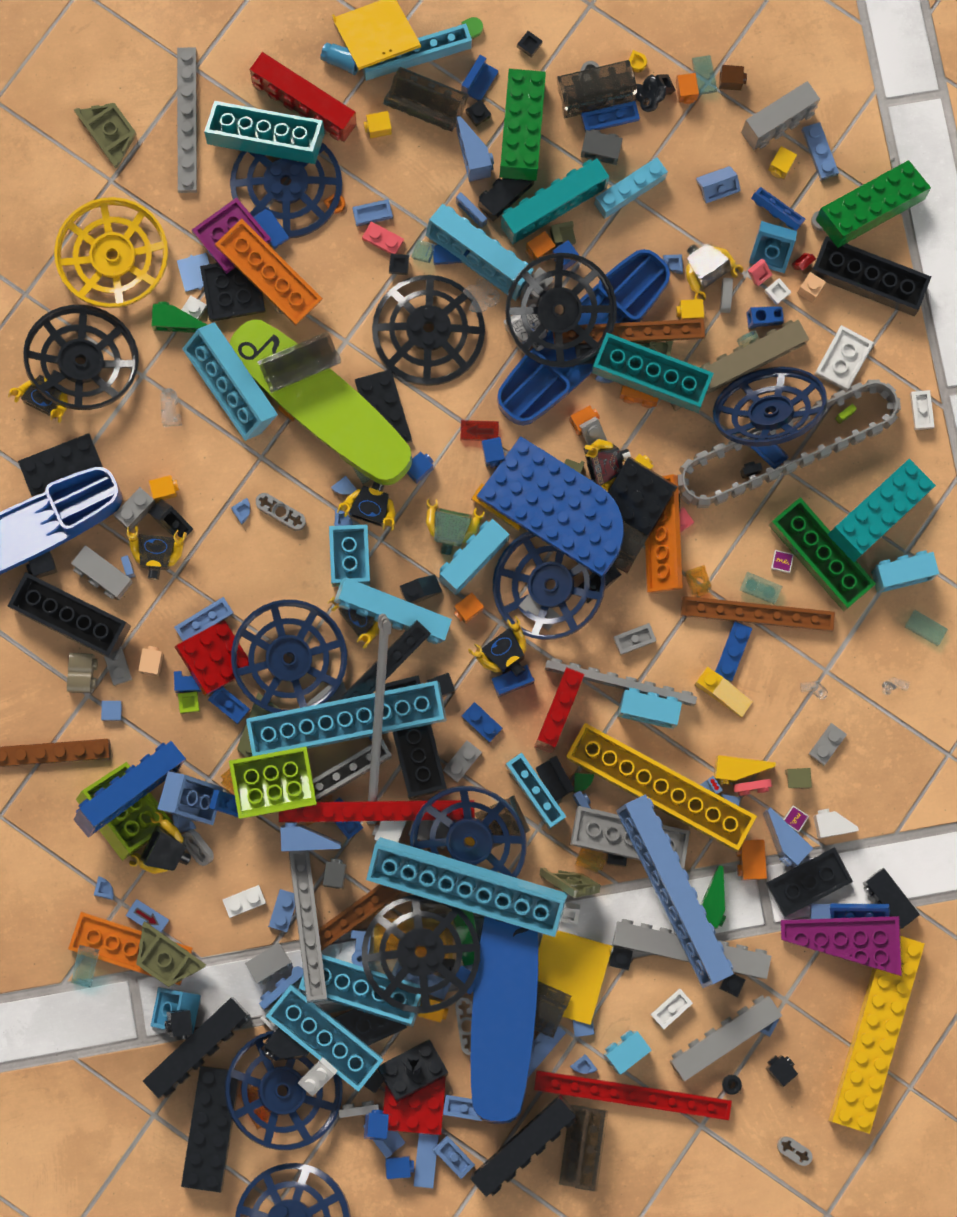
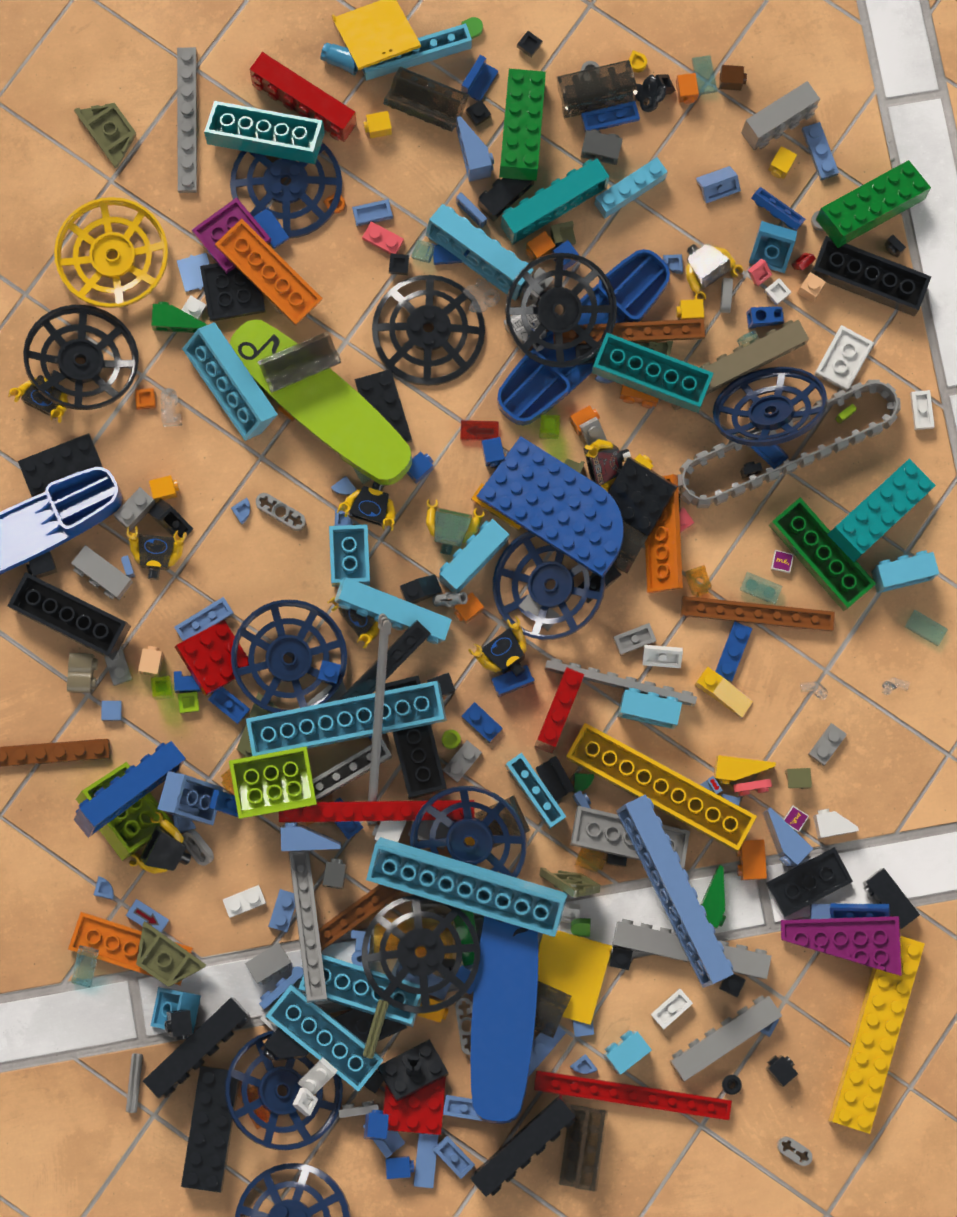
(134, 1083): none -> light grey axle
(145, 398): none -> orange tile
(162, 687): none -> clear neon green brick
(305, 1101): none -> white plate
(329, 672): none -> blue plate
(375, 1029): none -> olive axle
(451, 739): none -> lime tile
(457, 598): none -> light grey pin
(549, 426): none -> clear neon green brick
(581, 927): none -> bright green tile
(662, 656): none -> white plate
(894, 246): none -> black plate

